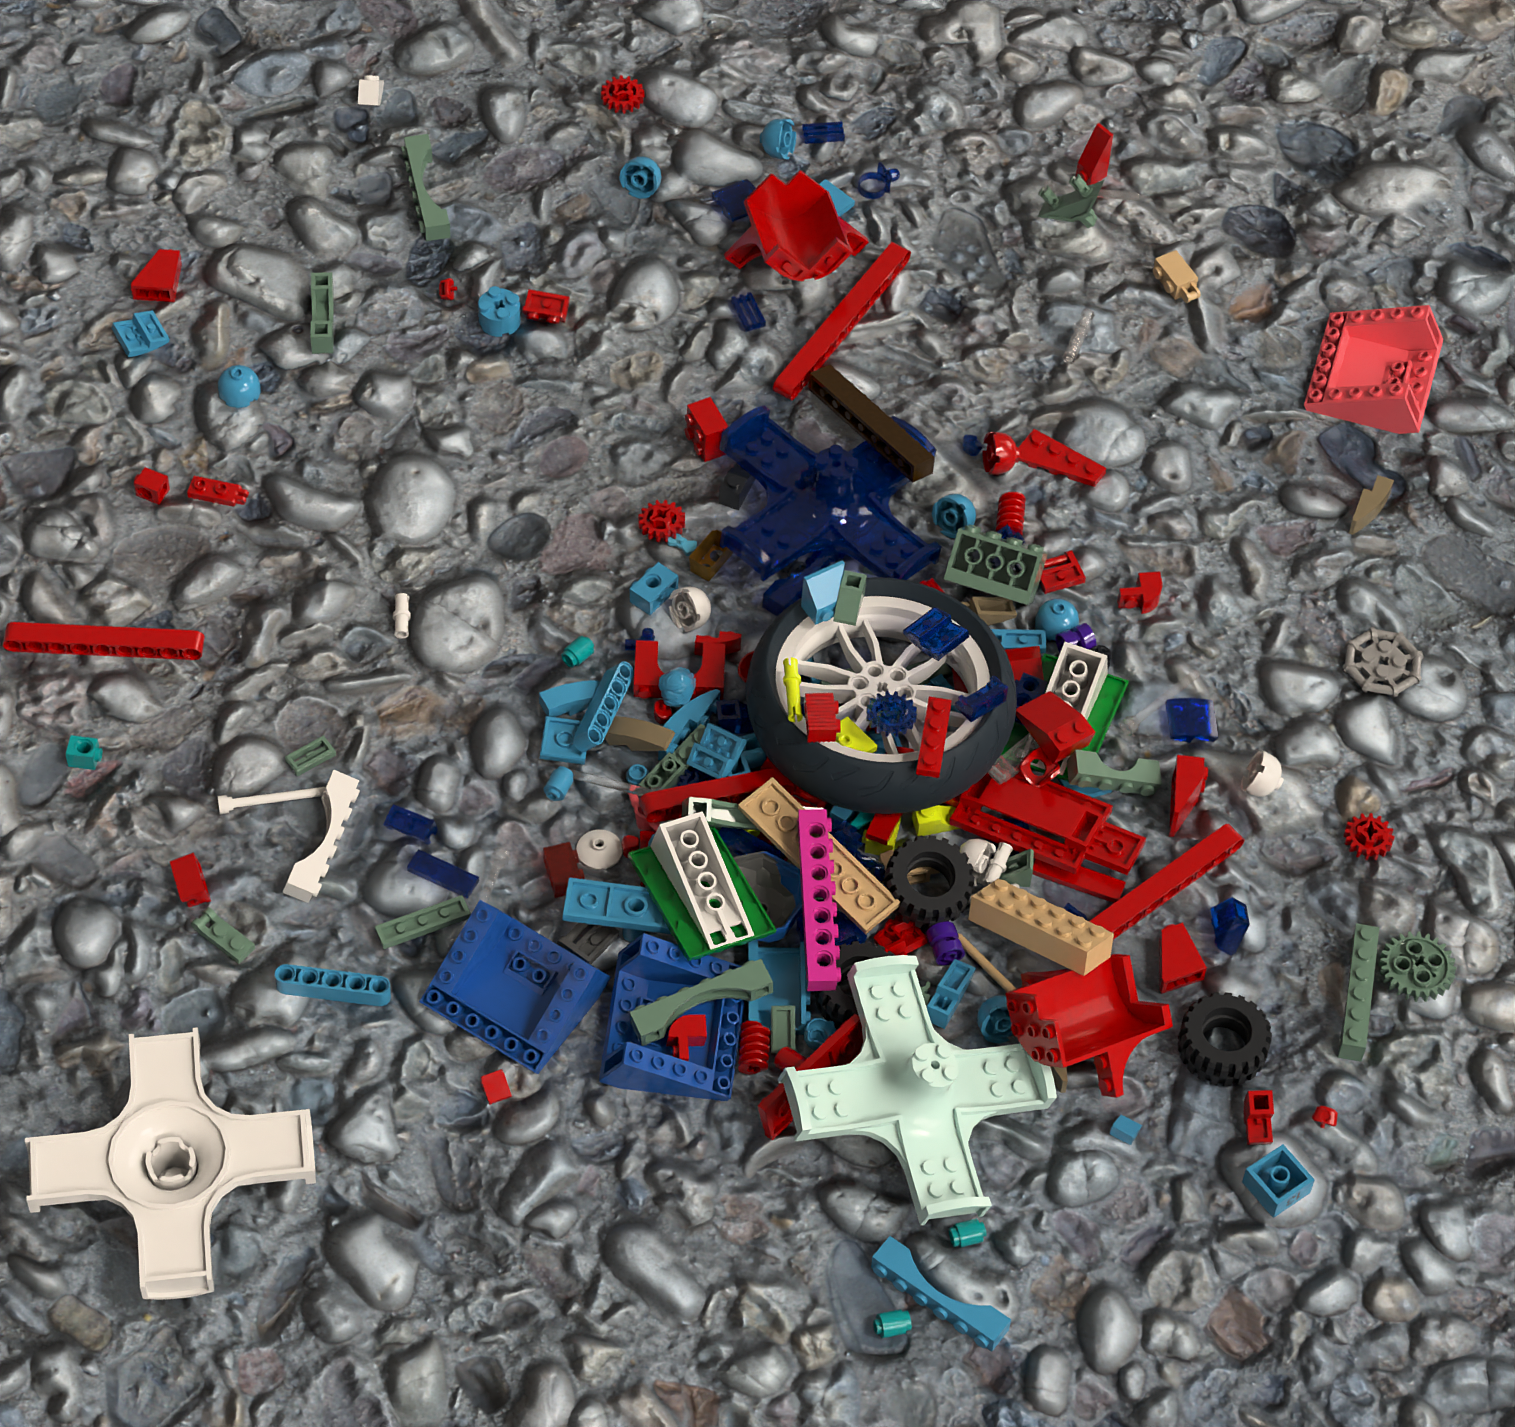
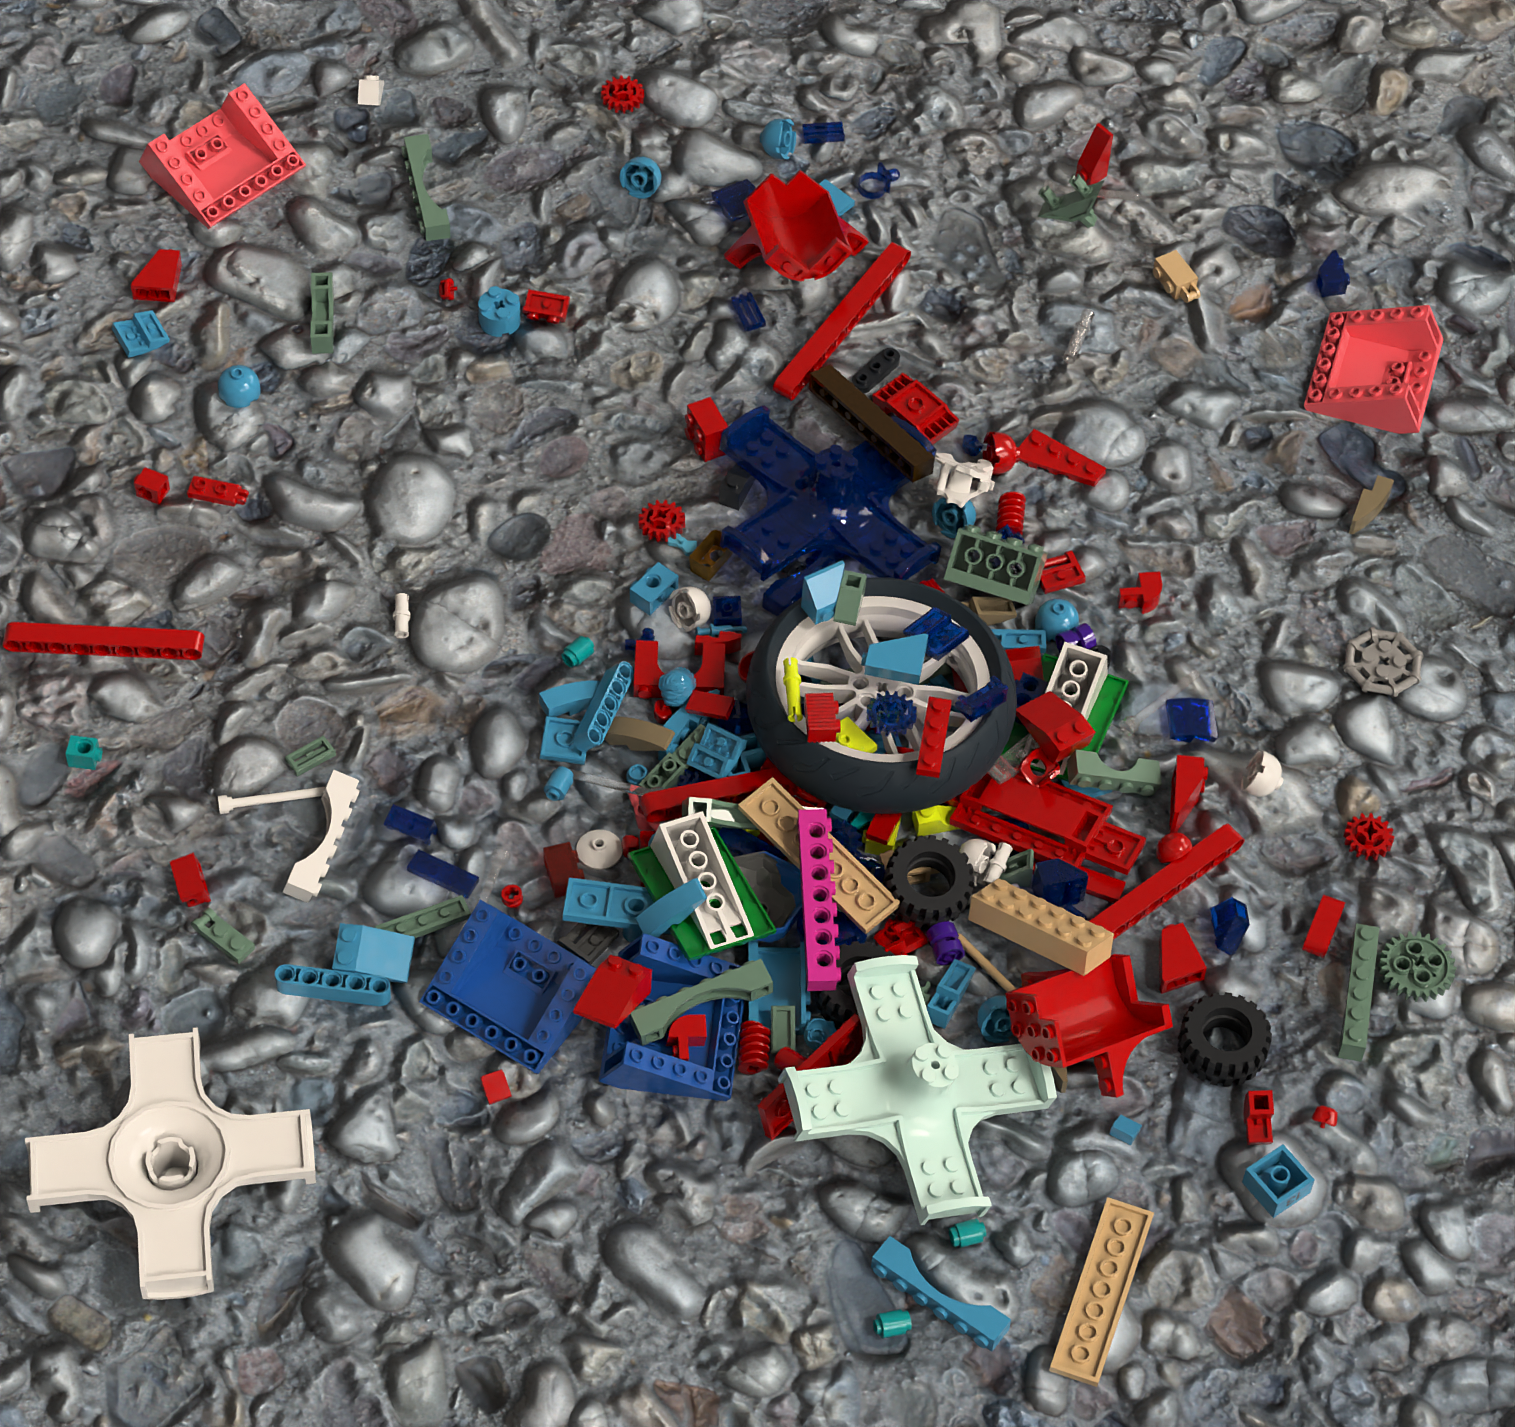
(223, 159): none -> coral slope
(373, 952): none -> dark azure slope
(517, 899): none -> red bush
(614, 991): none -> red slope
(671, 908): none -> dark azure slope
(710, 705): none -> red tile
(714, 630): none -> dark azure piece
(727, 611): none -> clear blue piece
(885, 363): none -> black plate
(897, 659): none -> dark azure slope
(916, 406): none -> red plate
(959, 487): none -> white animal
(1059, 882): none -> clear blue slope
(1101, 1292): none -> tan plate
(1172, 847): none -> red piece
(1323, 926): none -> red beam
(1332, 277): none -> clear blue slope

